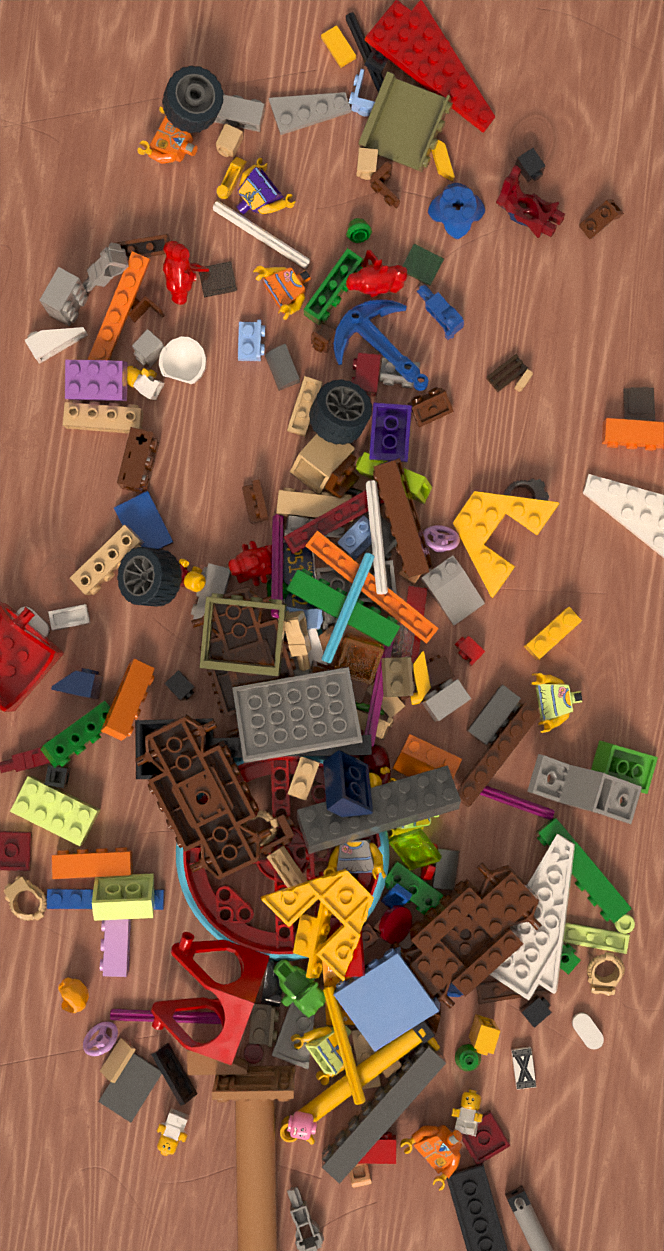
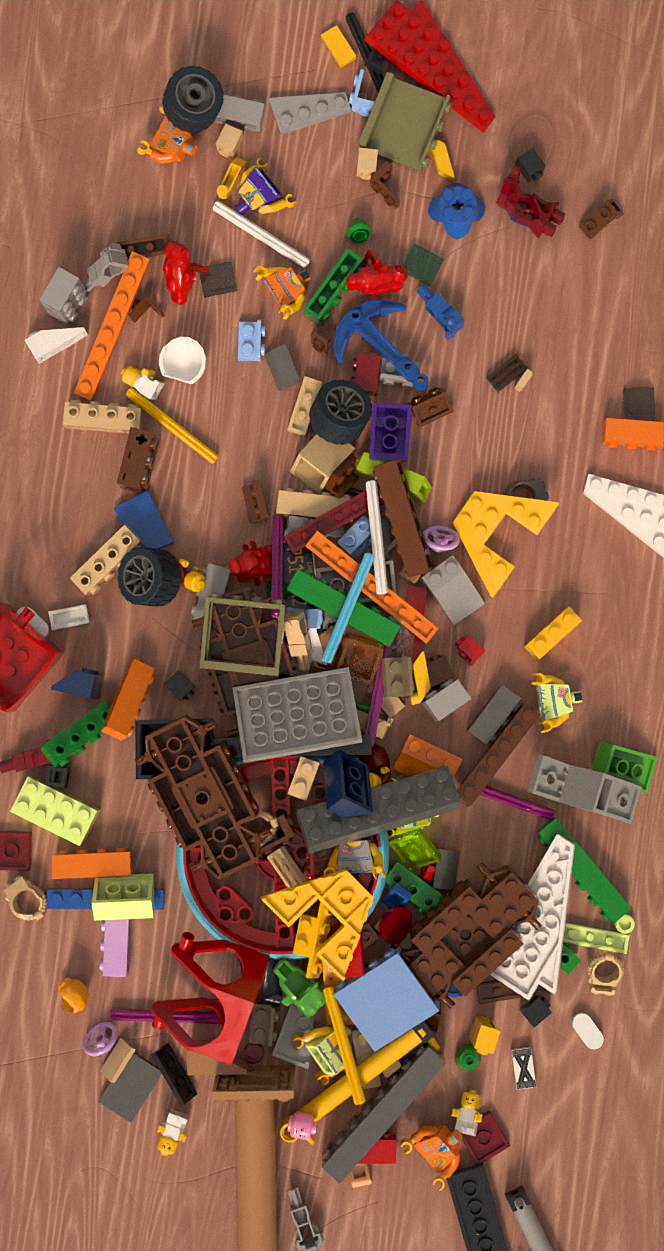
(96, 380): medium lavender brick -> none
(147, 348): light grey brick -> none
(171, 425): none -> yellow axle

